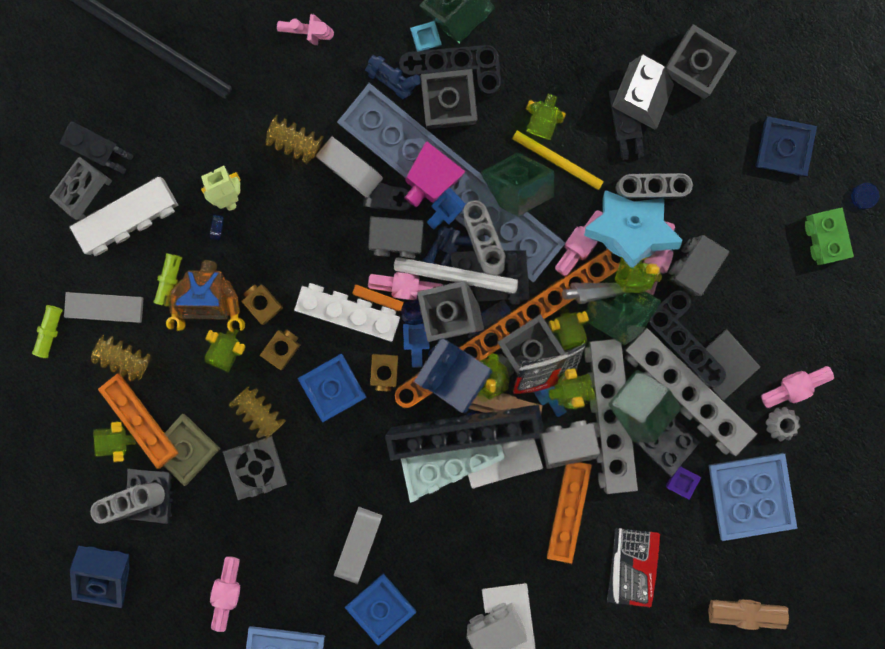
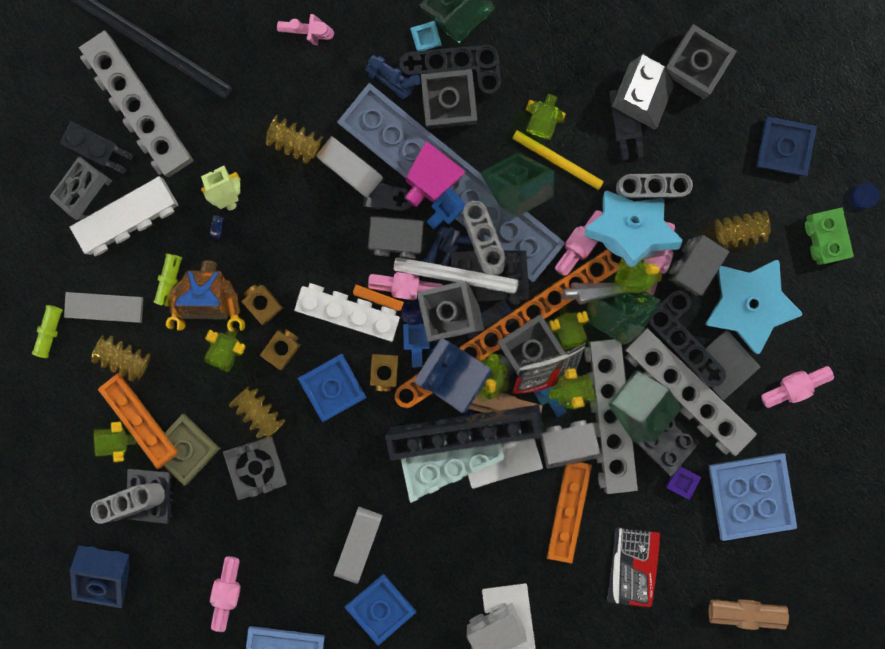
(104, 47): none -> light grey brick
(734, 310): none -> medium azure plate
(742, 229): none -> clear yellow piece
(791, 424): light grey piece -> none

